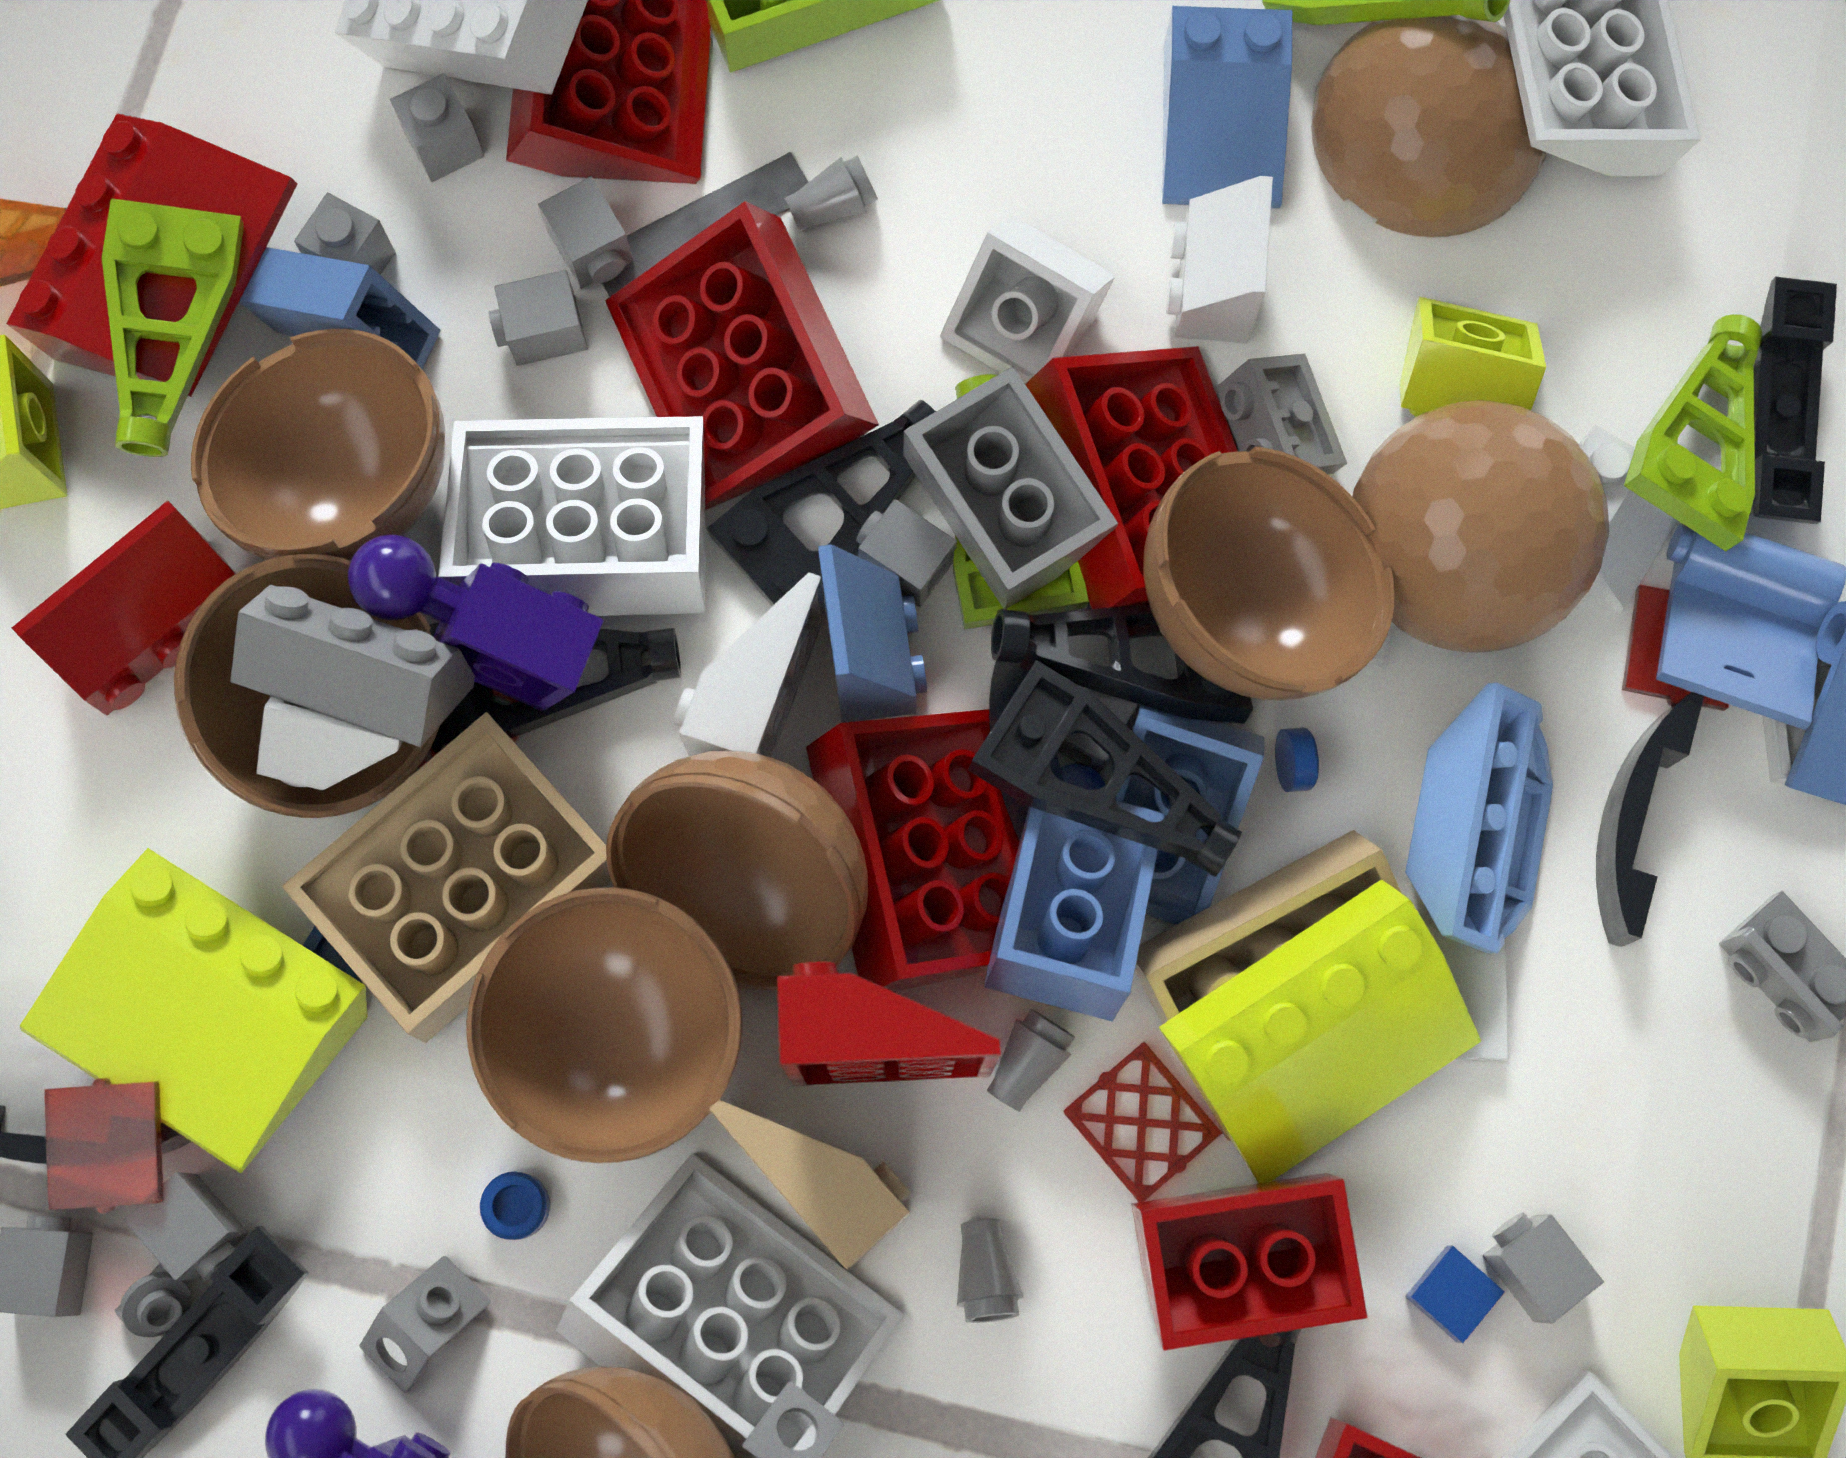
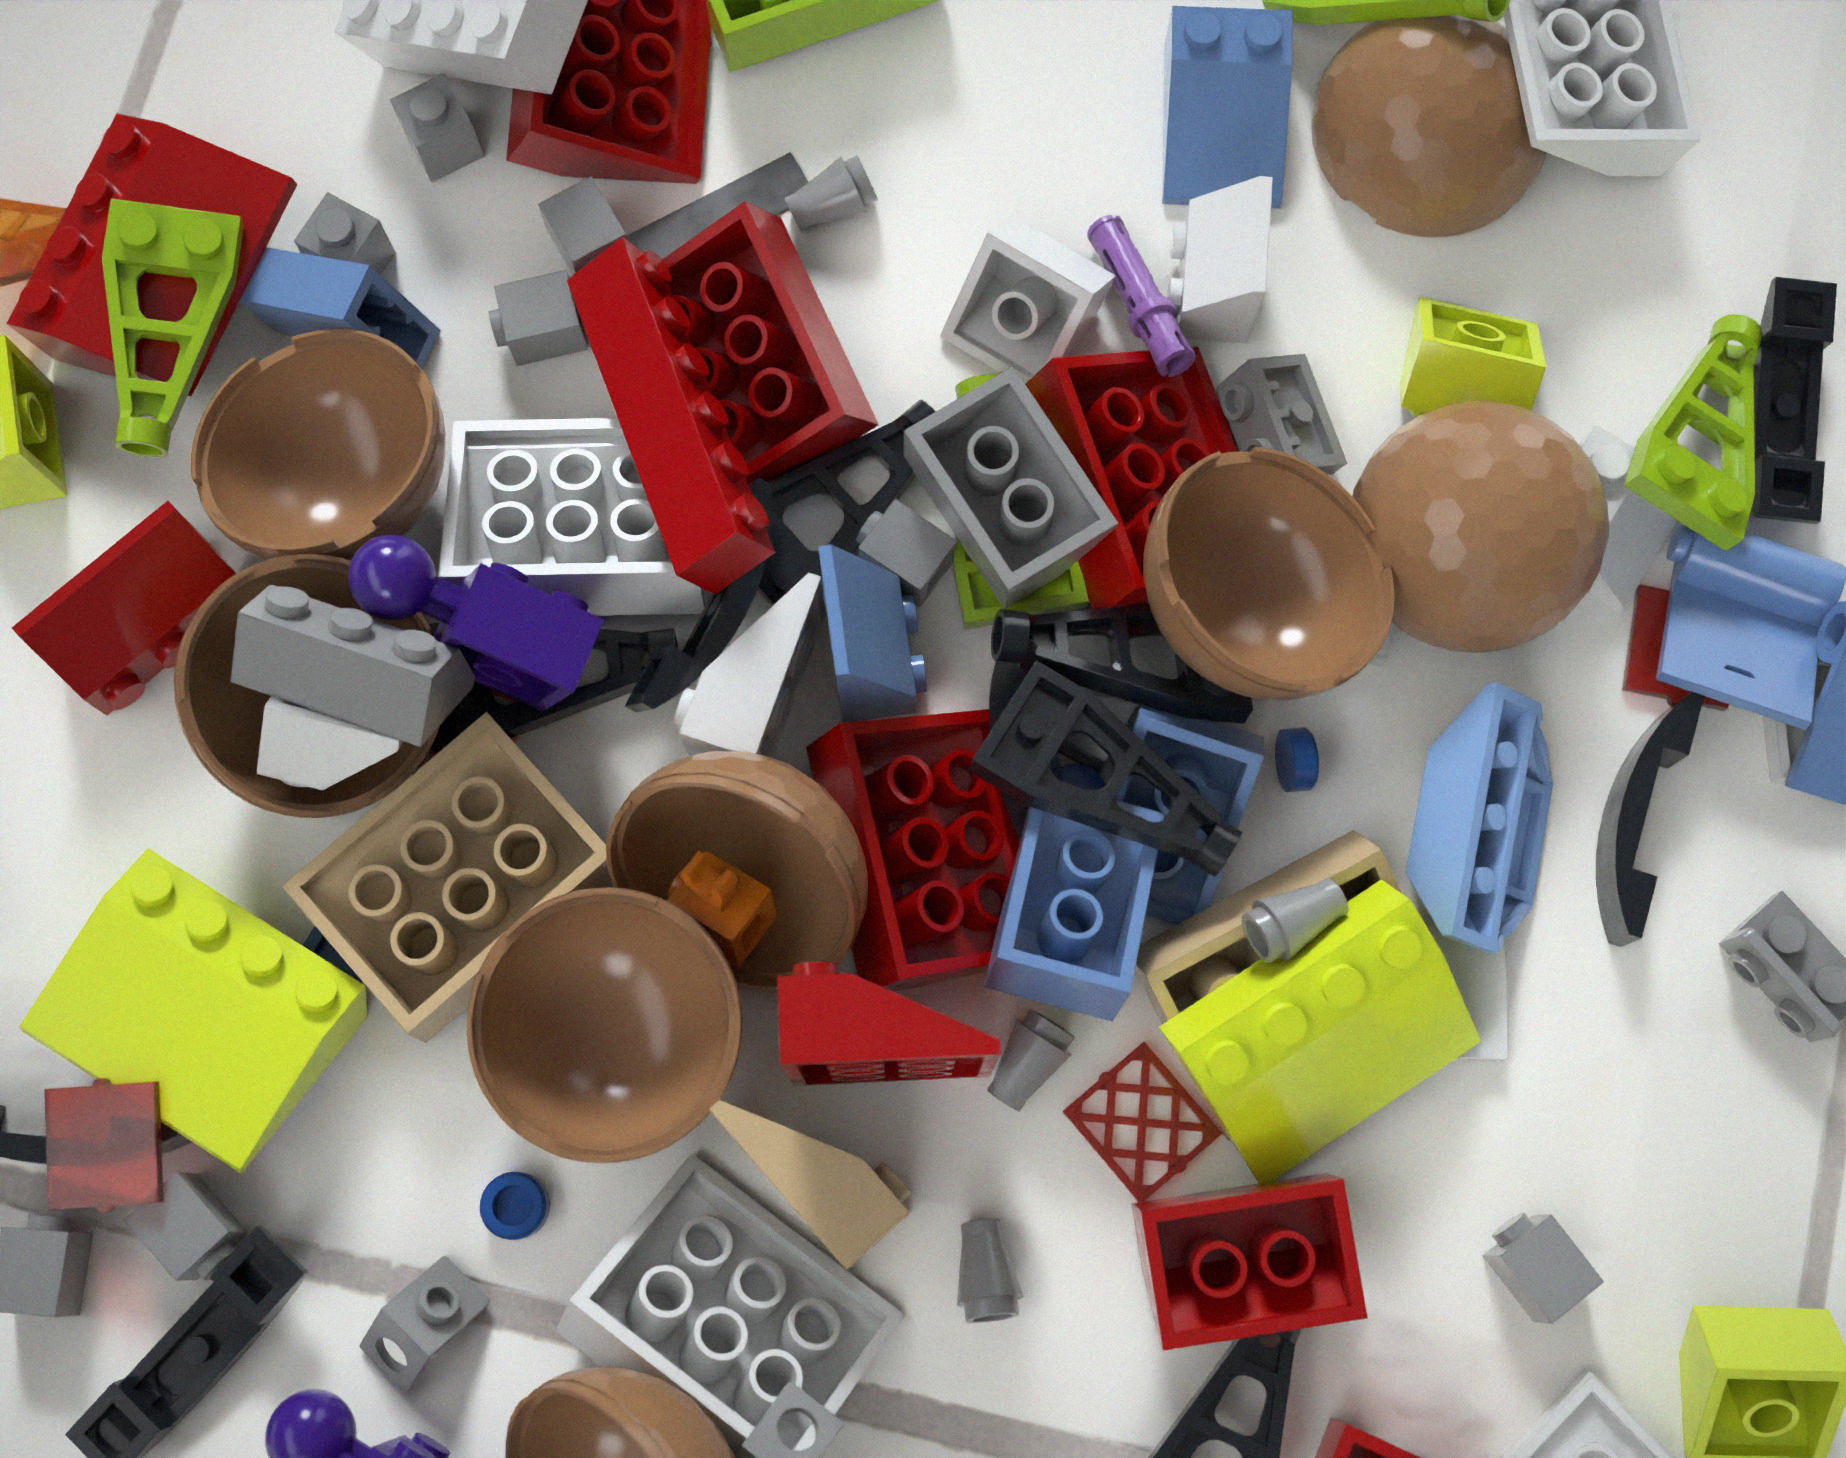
(154, 1303): light grey plate -> none
(670, 417): none -> red brick
(674, 670): none -> black slope
(724, 903): none -> orange brick
(1150, 313): none -> medium lavender pin
(1291, 920): none -> light grey cone
(1455, 1294): blue tile -> none

